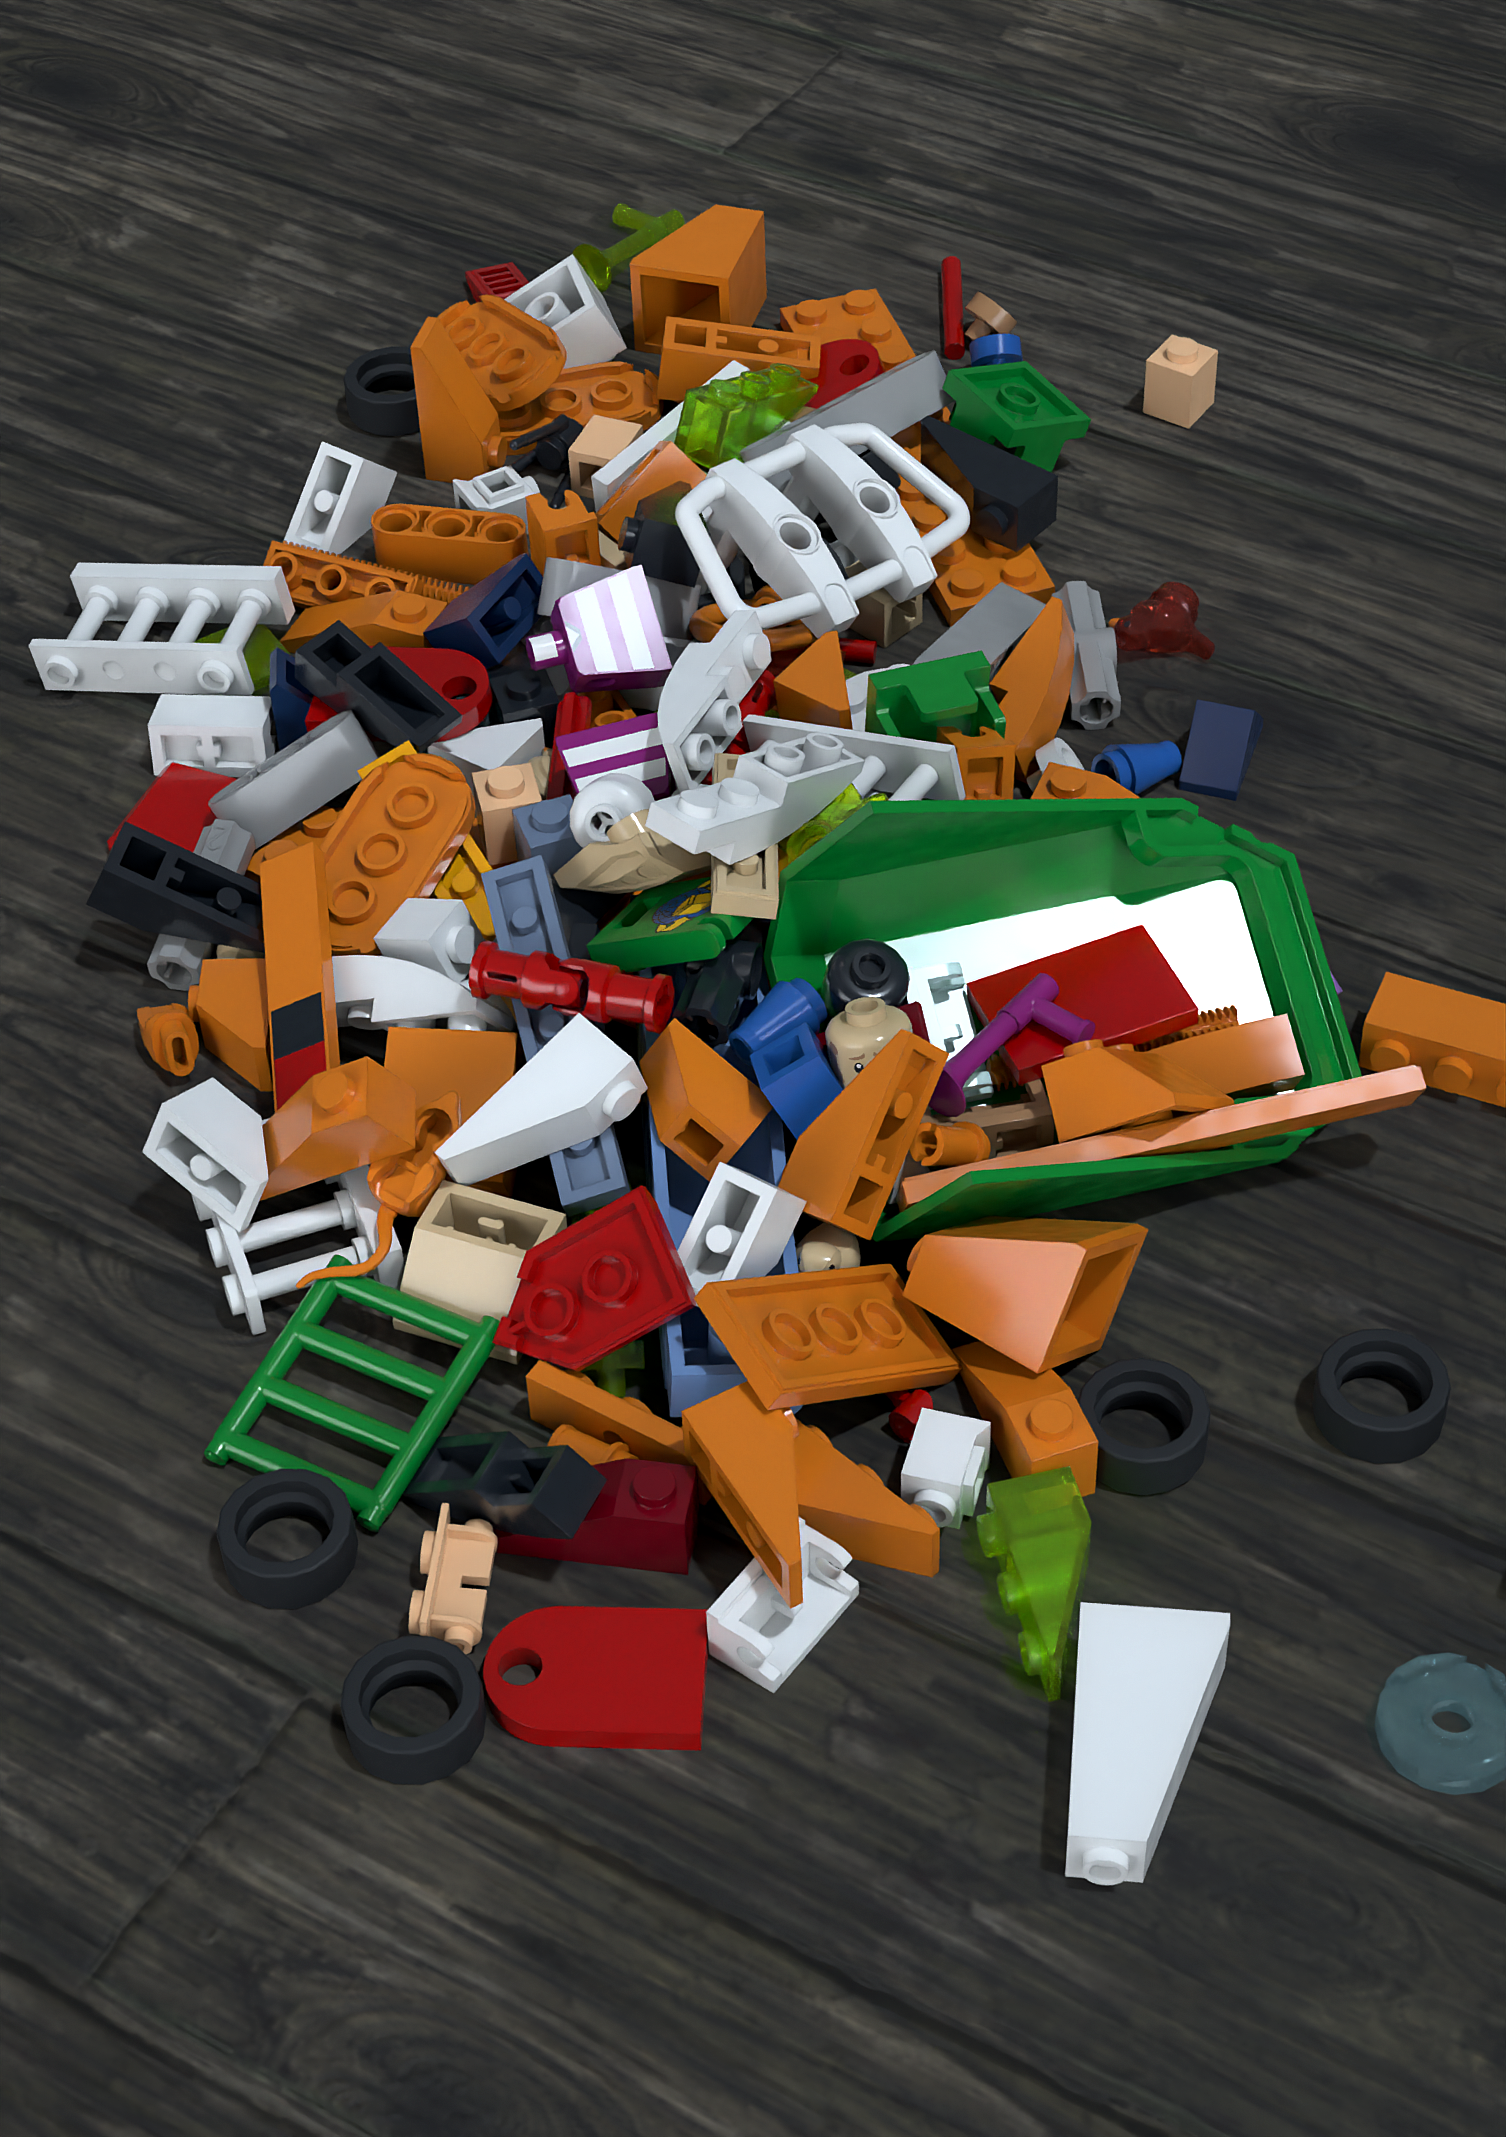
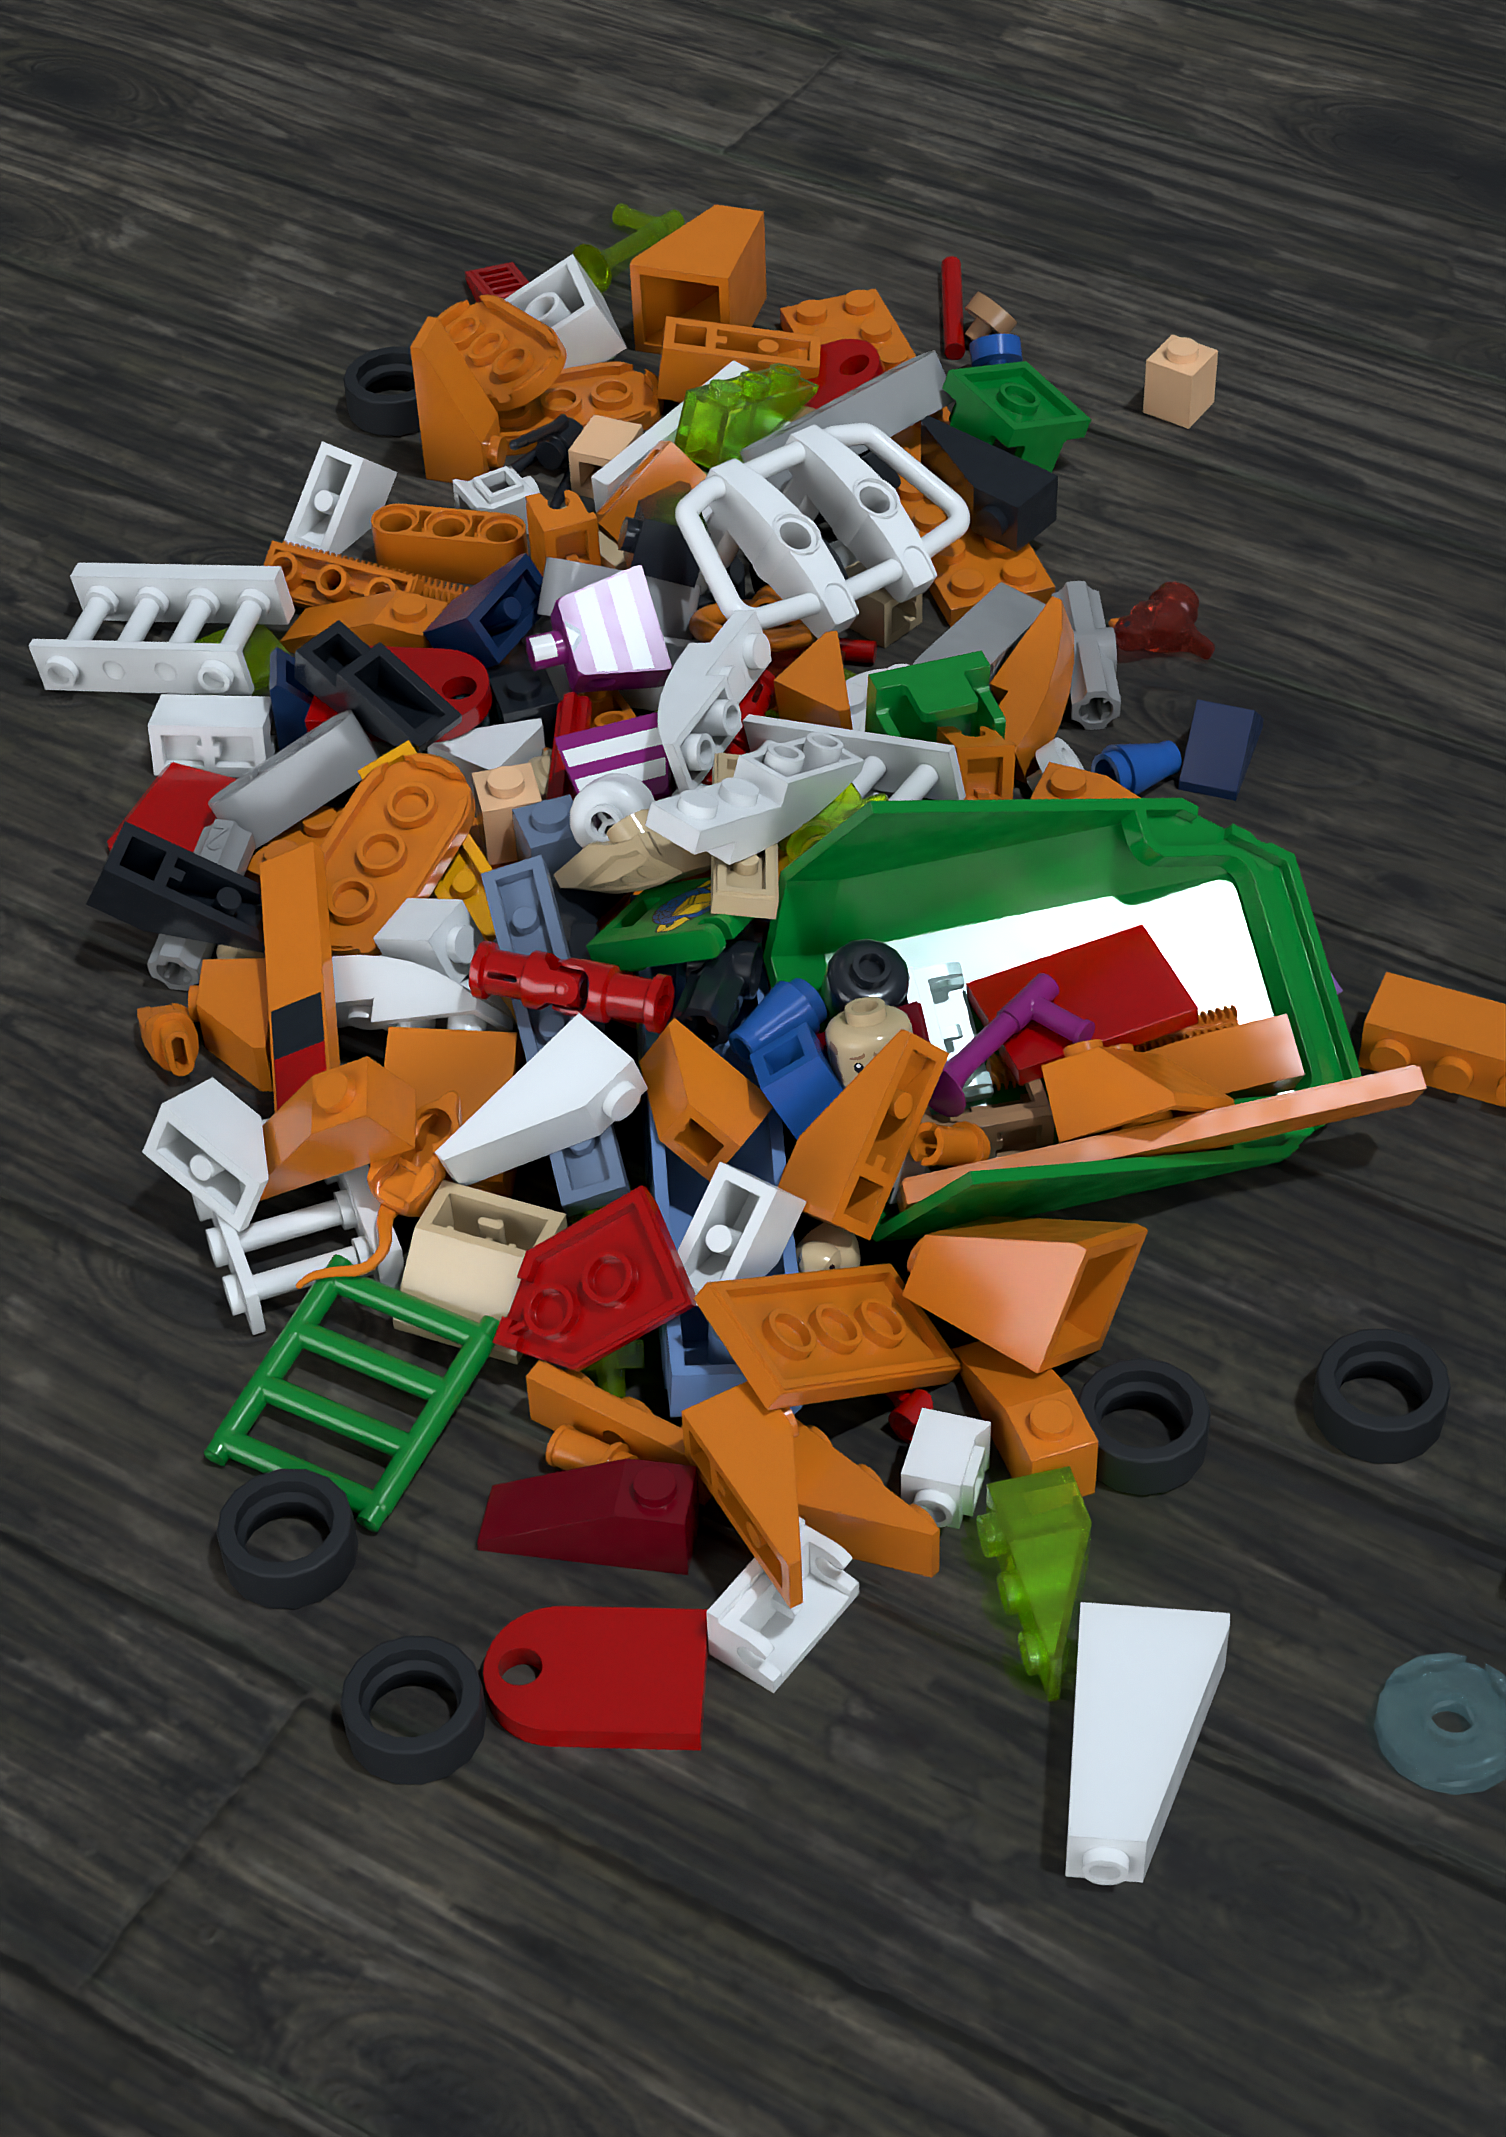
(454, 1558): light nougat hinge -> none
(507, 1484): black slope -> none

